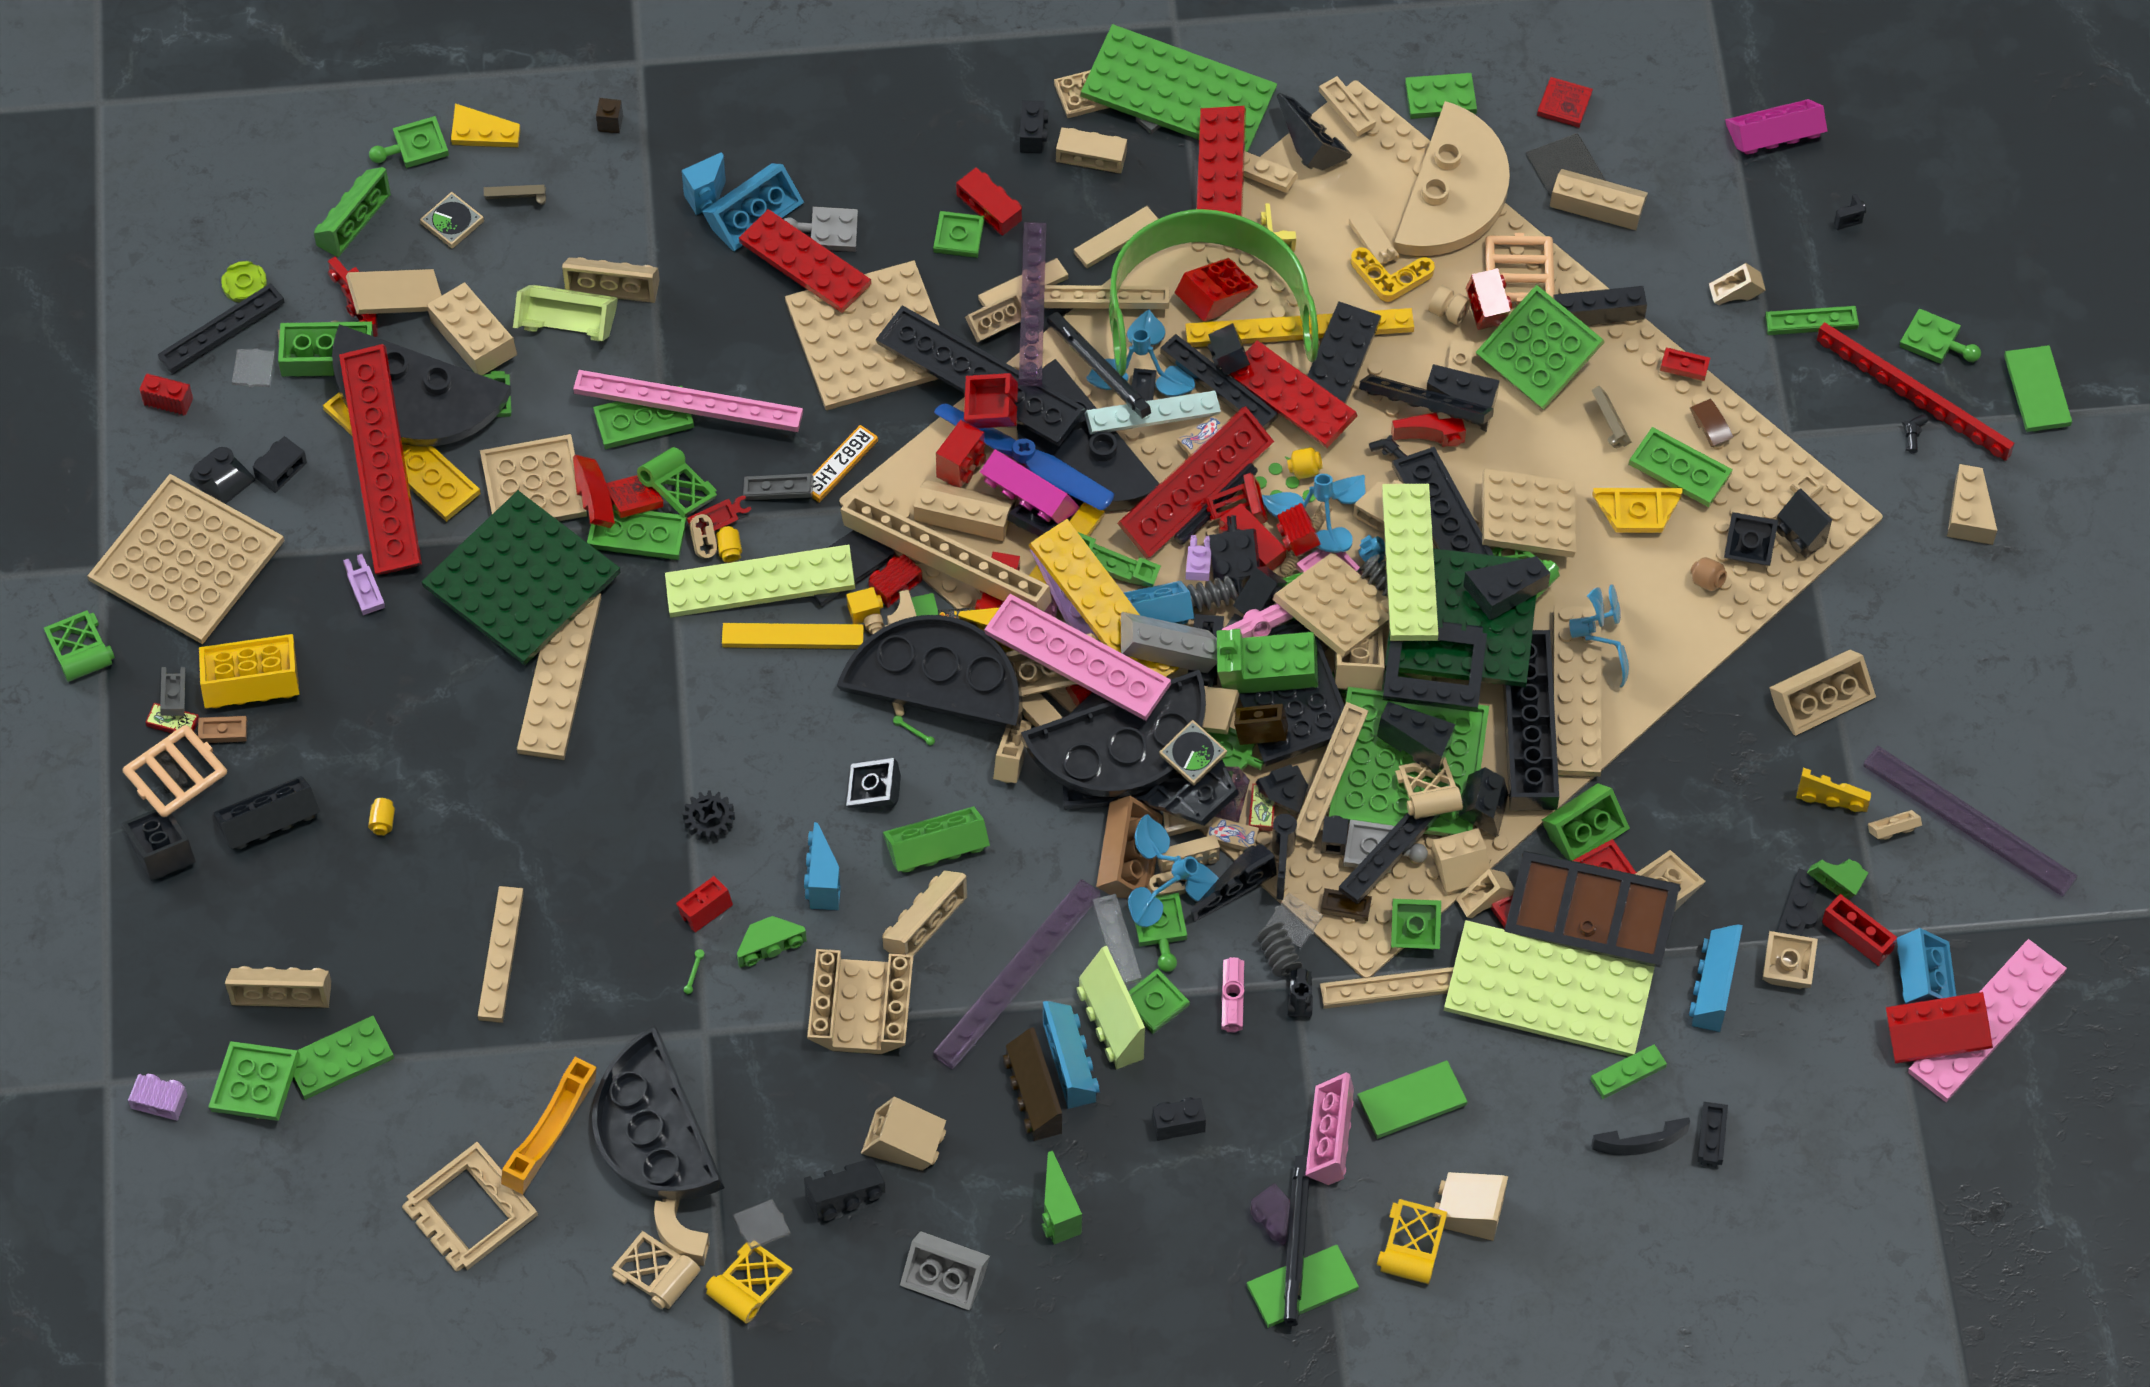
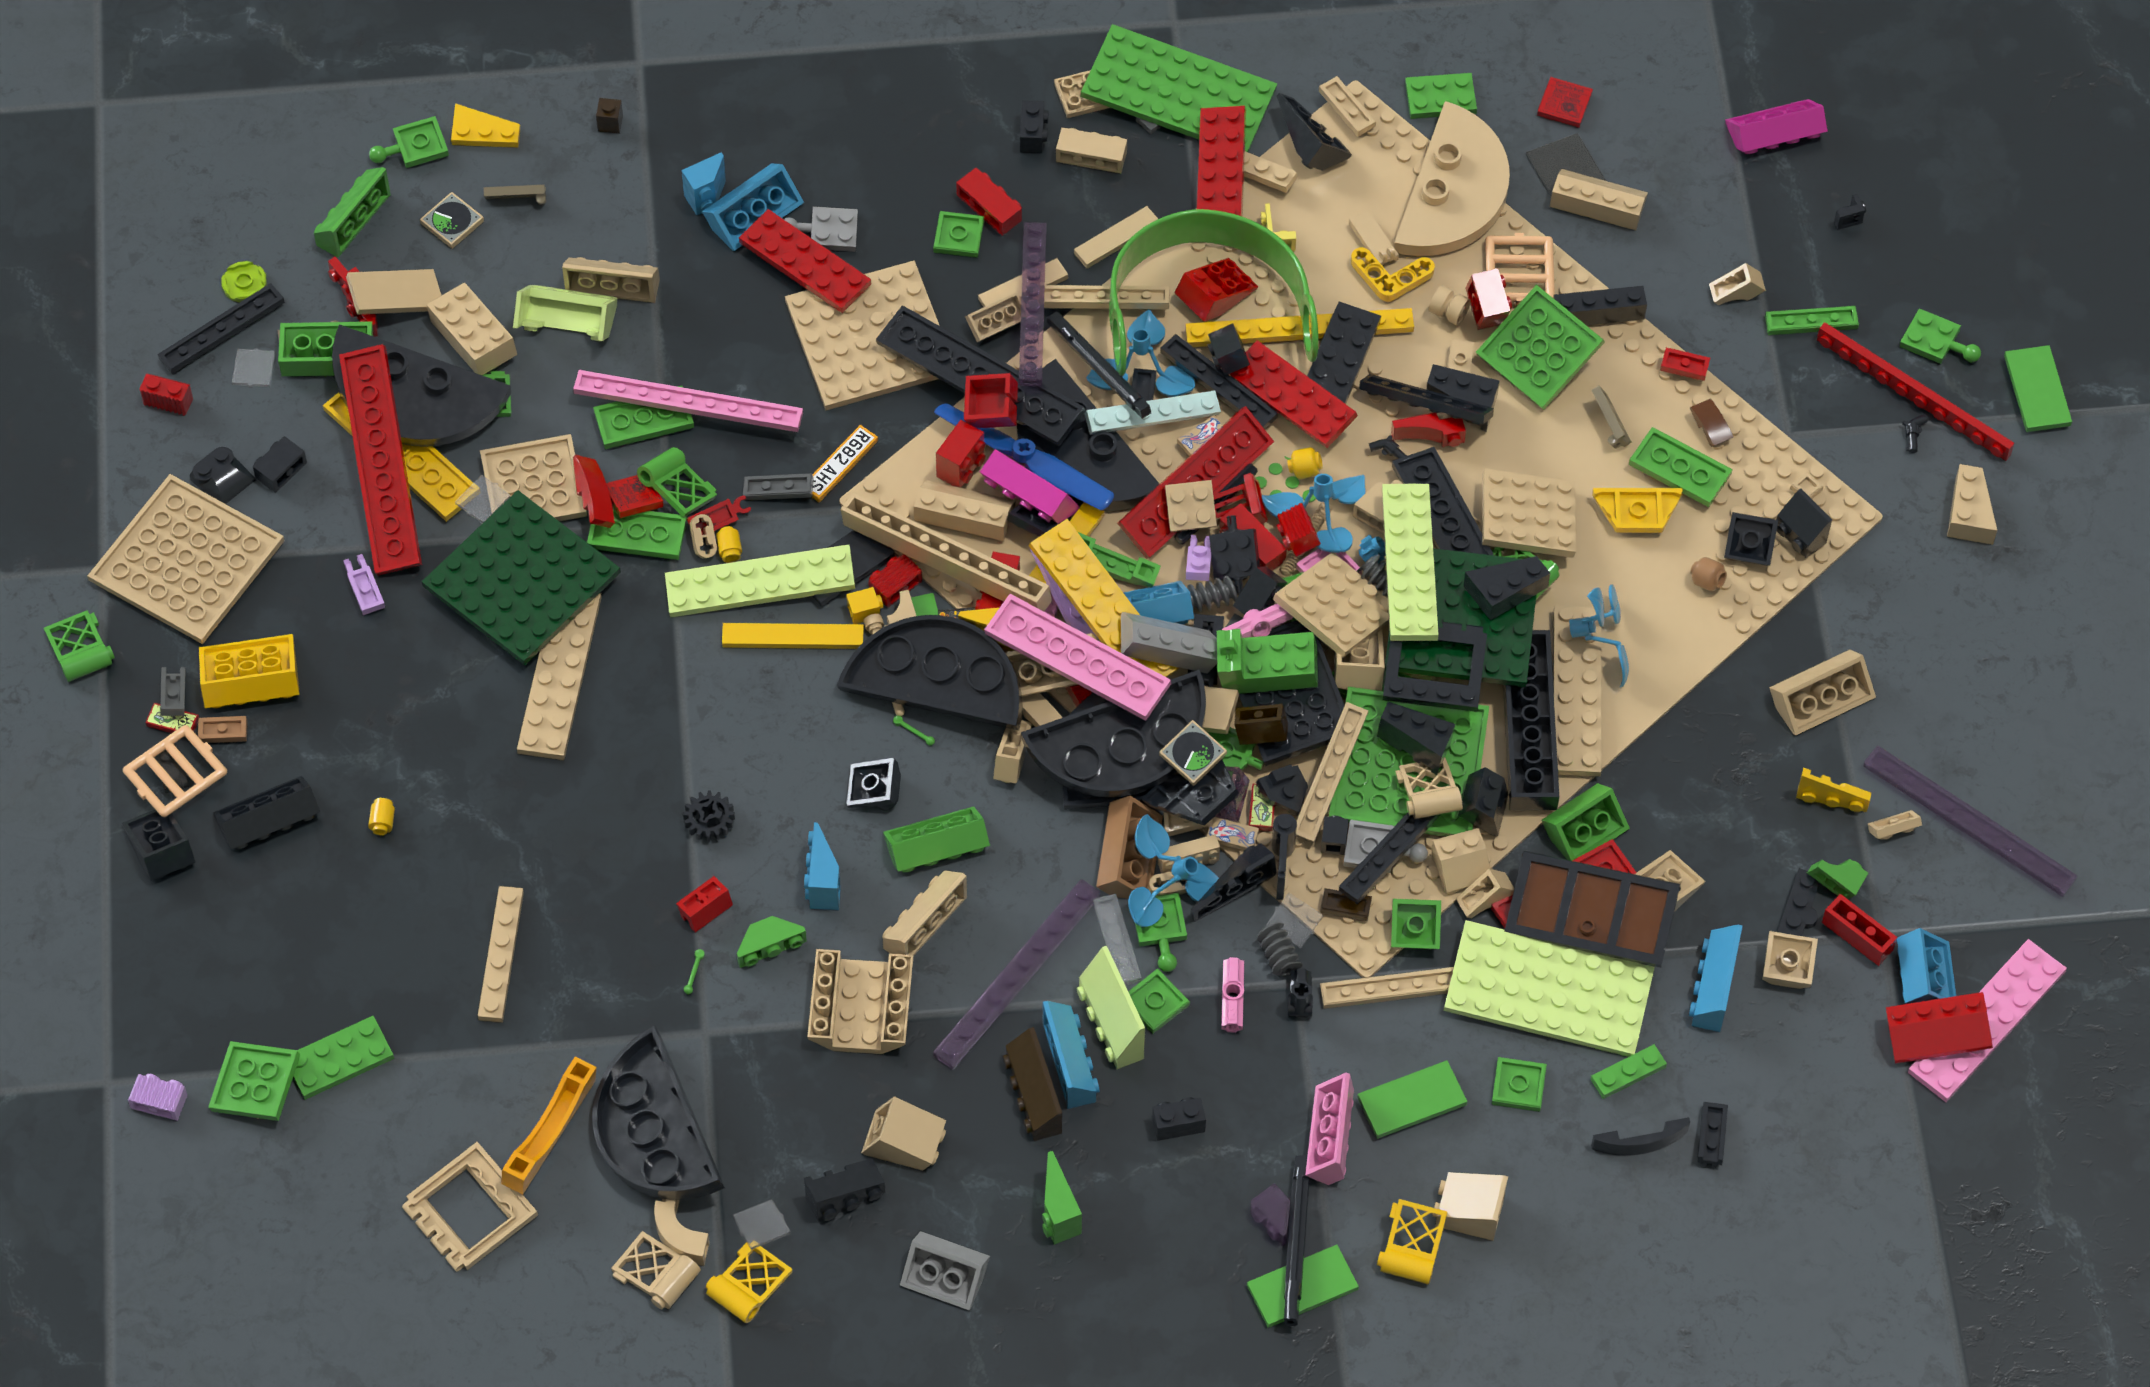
(279, 987): tan slope -> none
(482, 499): none -> clear piece
(1191, 506): none -> tan plate
(1519, 1084): none -> bright green tile

